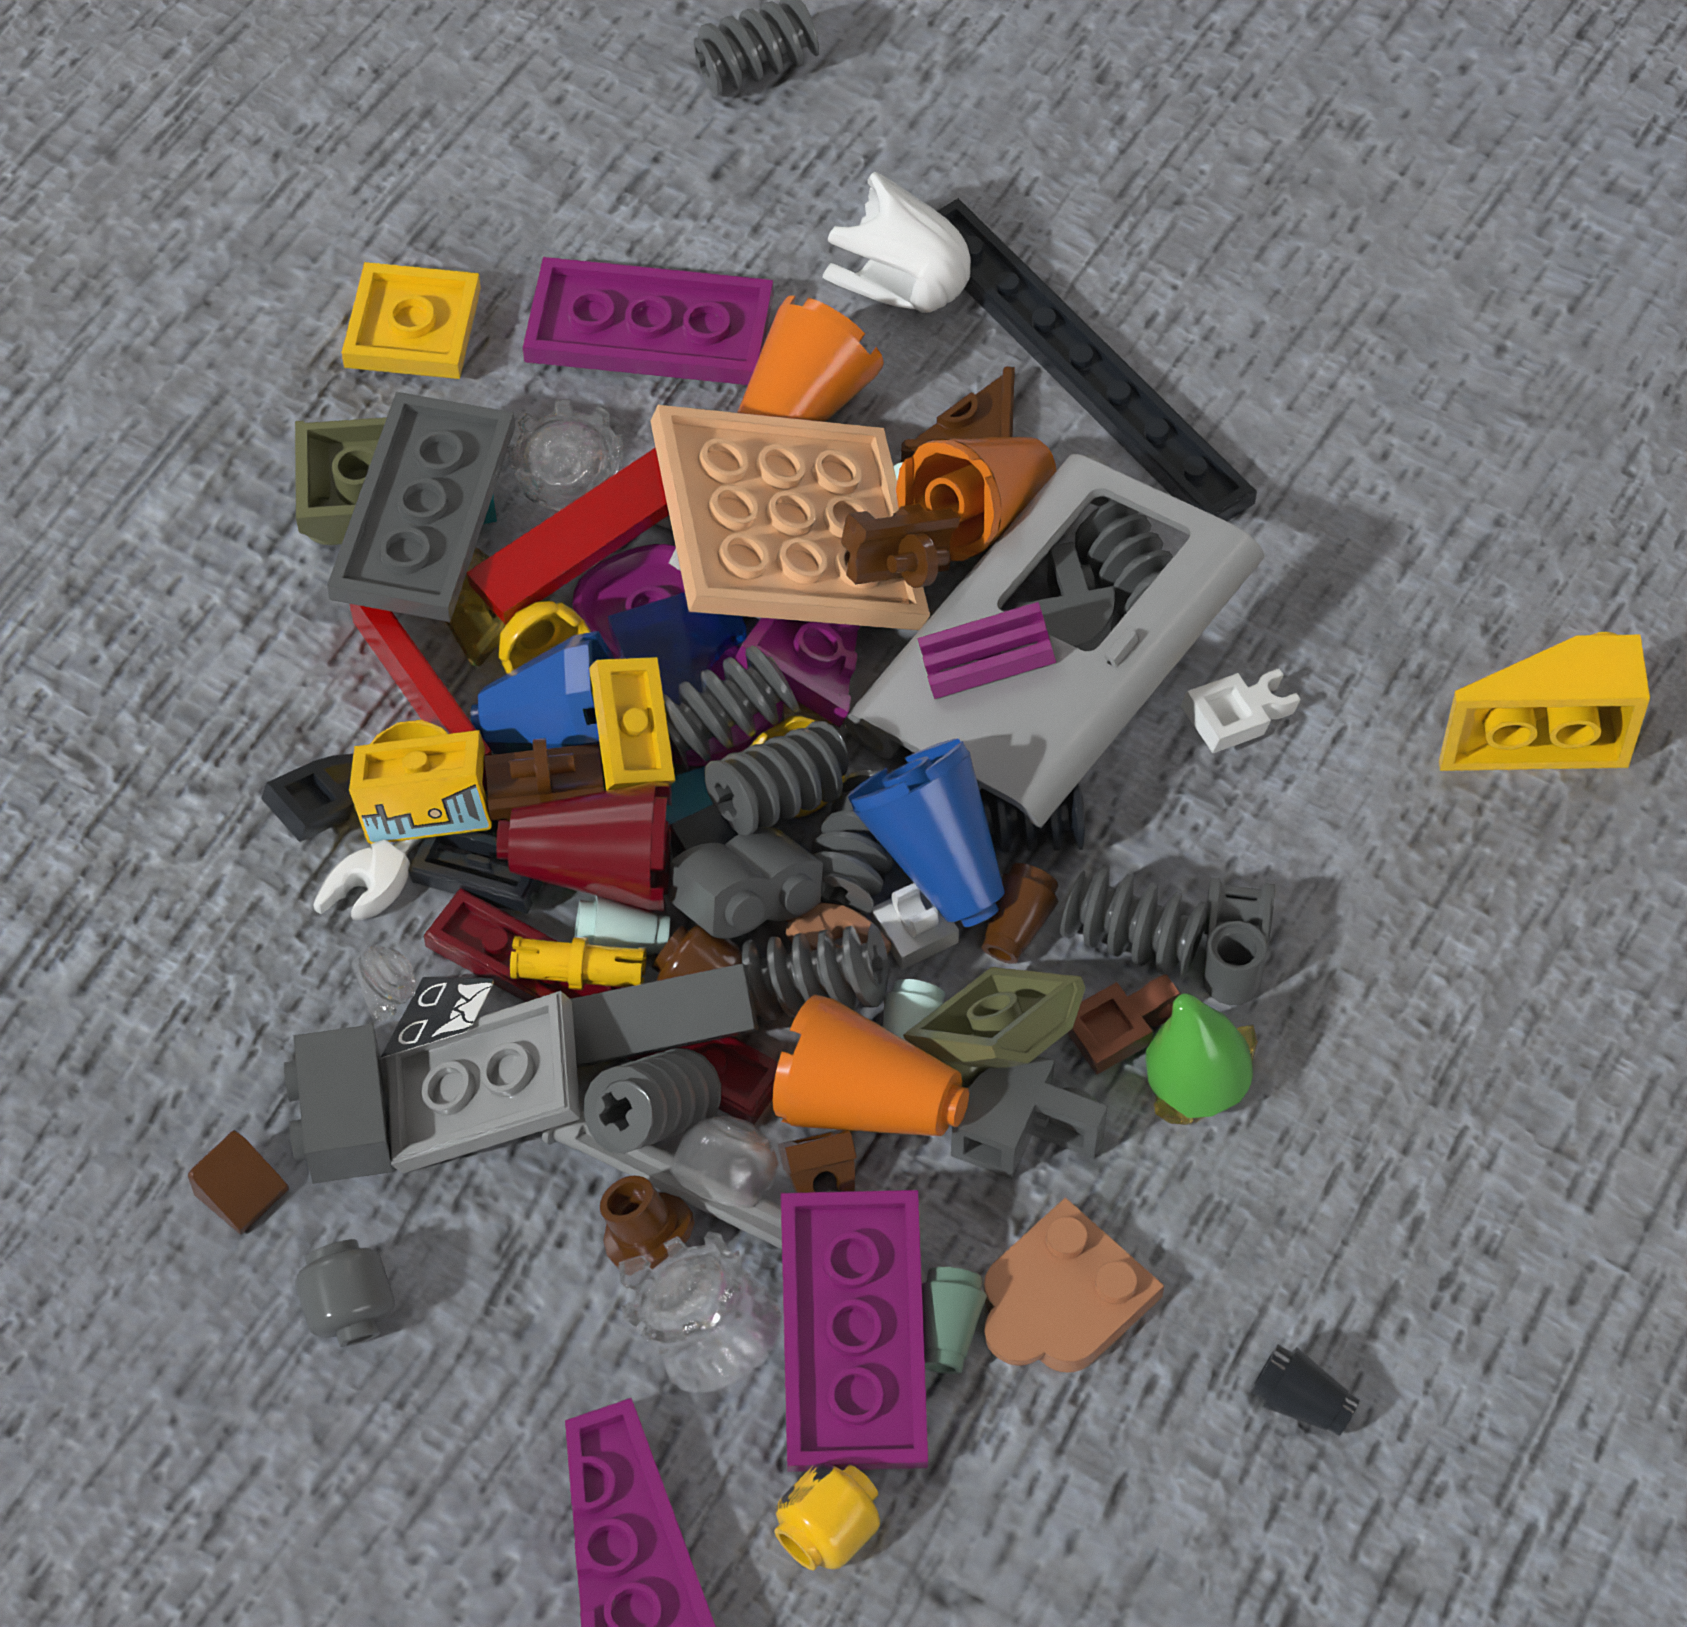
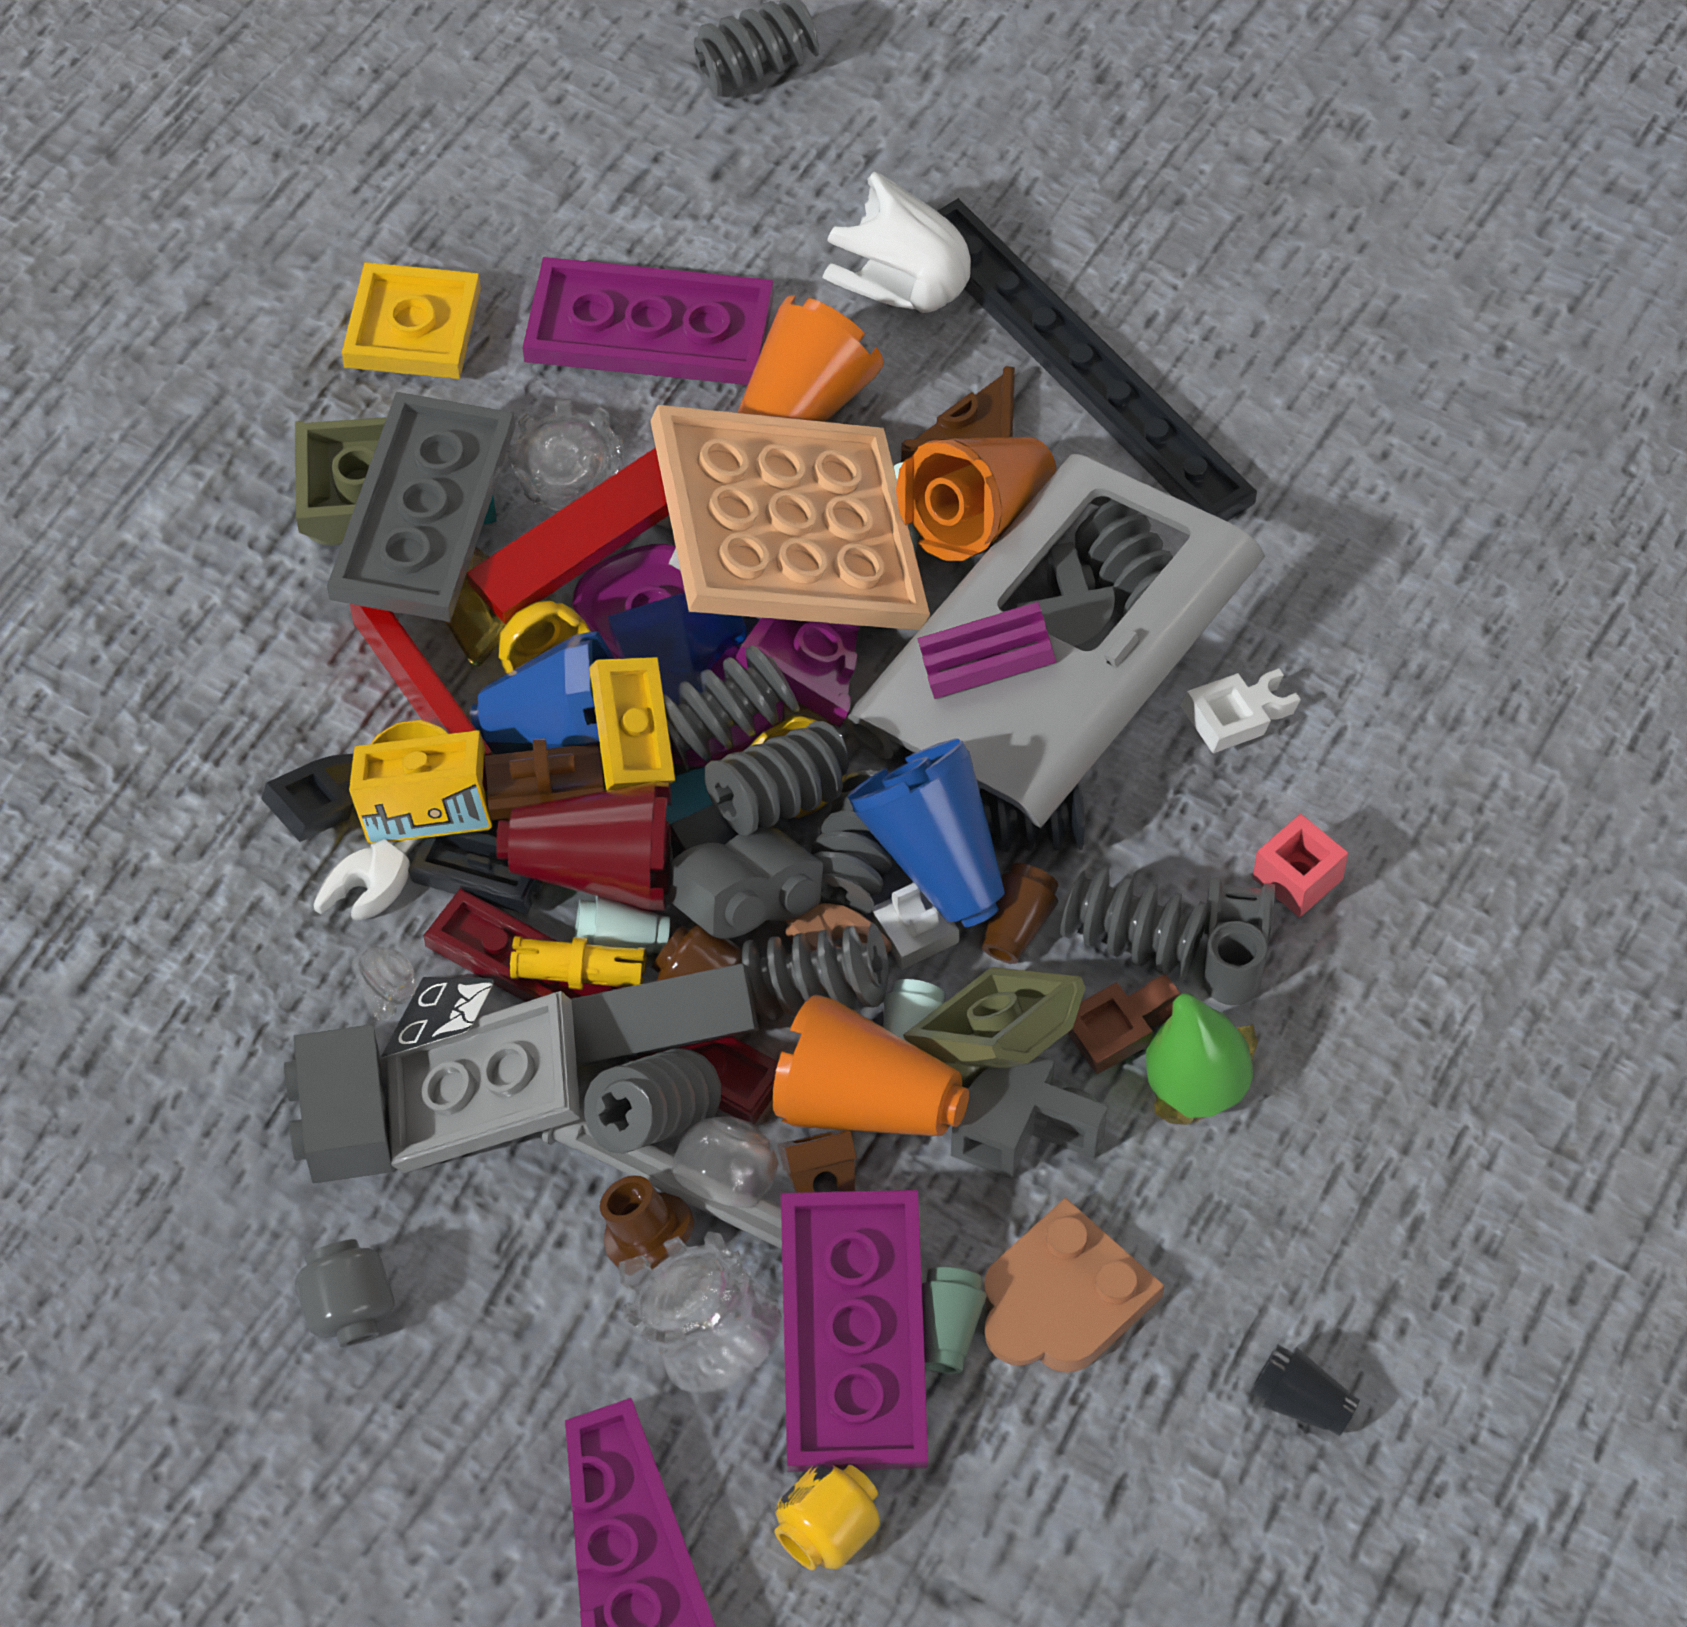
(236, 1182): reddish brown slope -> none
(904, 546): reddish brown hips -> none
(1300, 864): none -> coral plate
(1553, 710): yellow slope -> none

